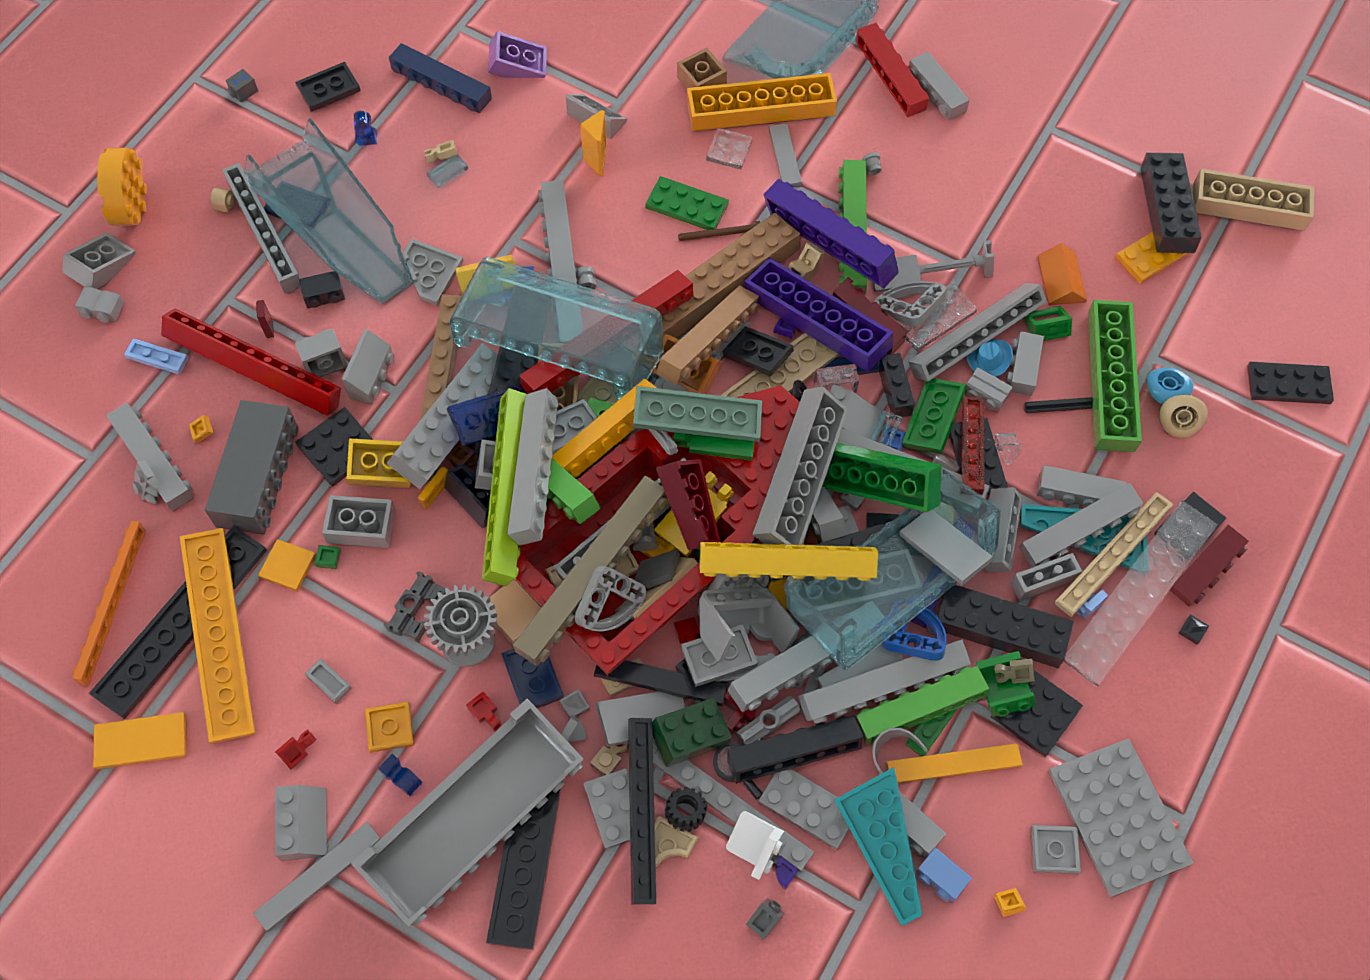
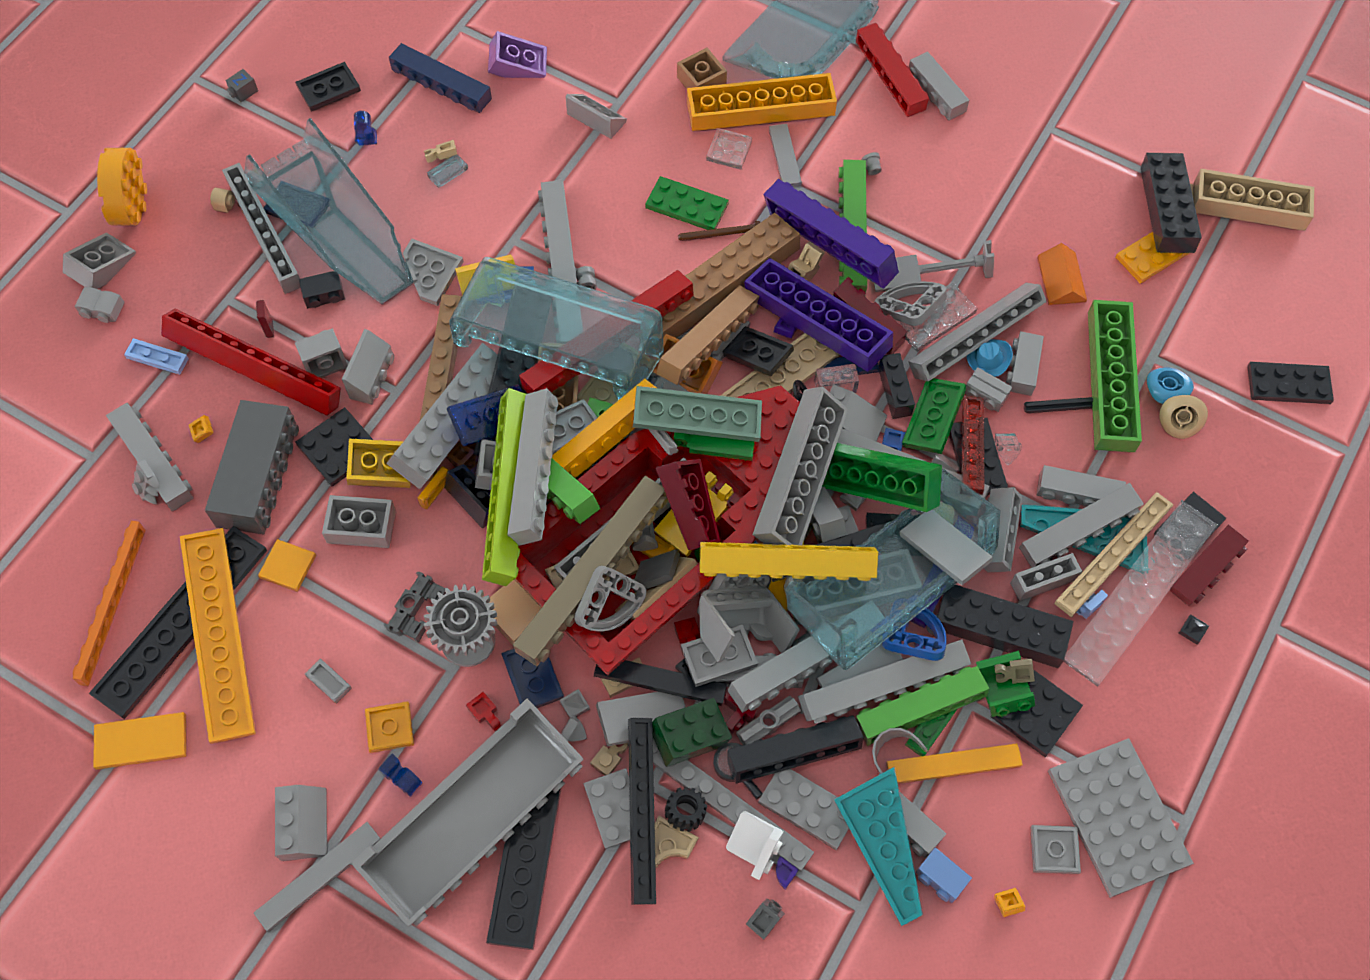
(294, 751): red plate -> none
(327, 557): green tile -> none
(594, 141): light orange slope -> none
(891, 416): clear light blue tile -> none
(1049, 328): green tile -> none

